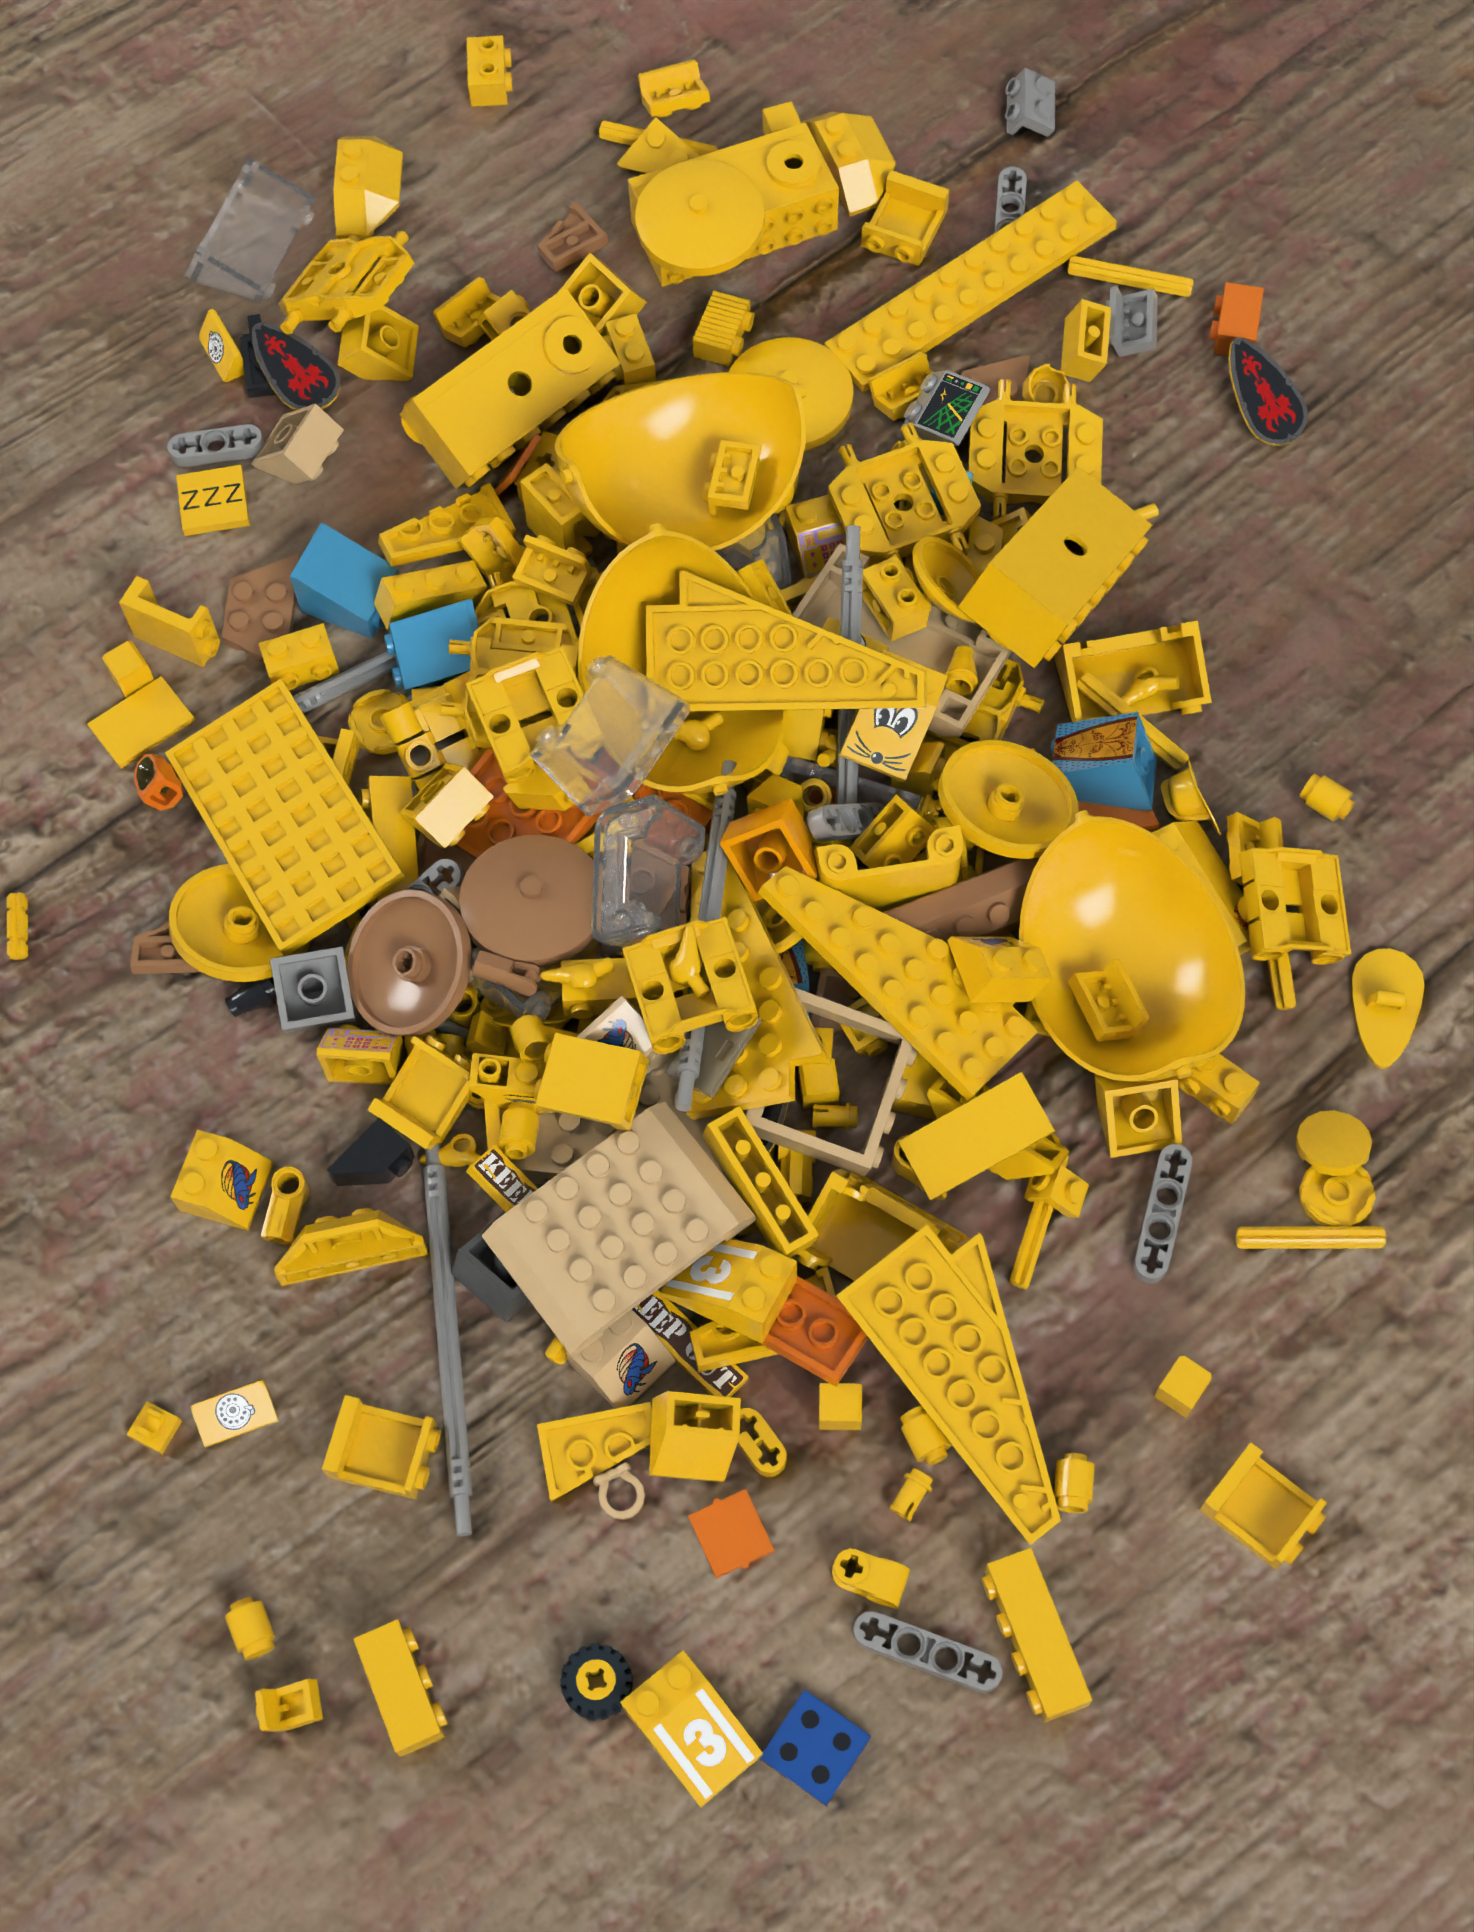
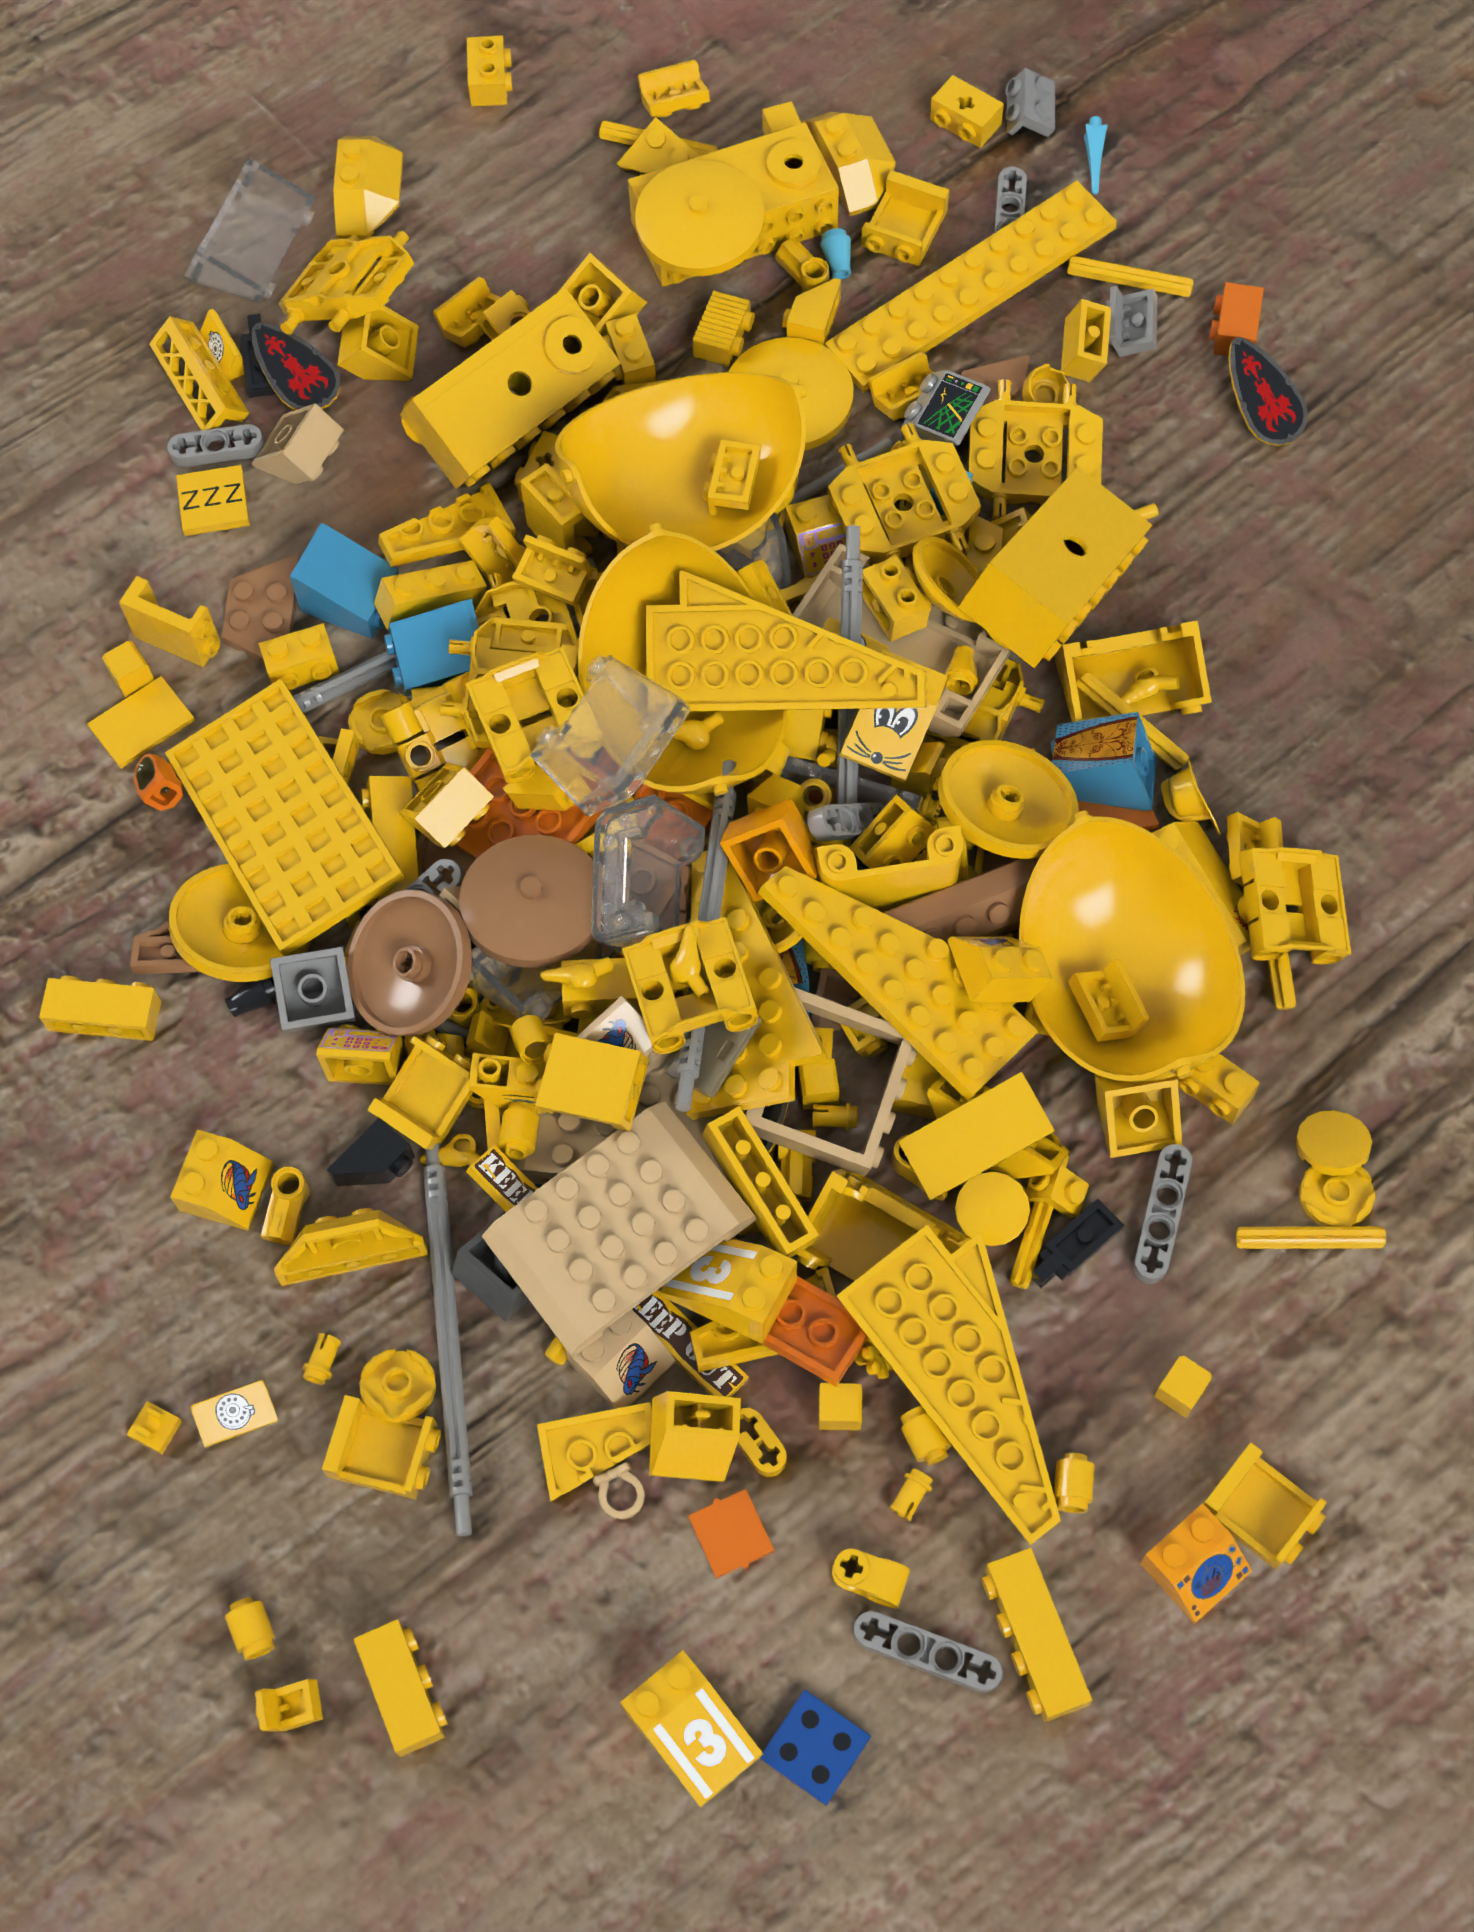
(17, 926): yellow axle -> none
(100, 1008): none -> yellow brick
(199, 367): none -> yellow fence
(321, 1359): none -> yellow pin
(397, 1385): none -> yellow tile
(506, 972): medium nougat bar -> none
(517, 464): orange piece -> none
(572, 239): medium nougat wing -> none
(606, 1689): black wheel -> none
(802, 265): none -> yellow piece
(813, 312): none -> yellow slope
(824, 481): none -> light grey bar
(837, 251): none -> medium azure cone
(873, 1360): none -> yellow plant
(966, 111): none -> yellow brick
(993, 1207): none -> yellow tile
(1077, 1243): none -> black hinge
(1094, 144): none -> medium azure piece
(1197, 1563): none -> light orange slope
(1327, 797): yellow brick -> none
(1386, 1003): yellow shield -> none

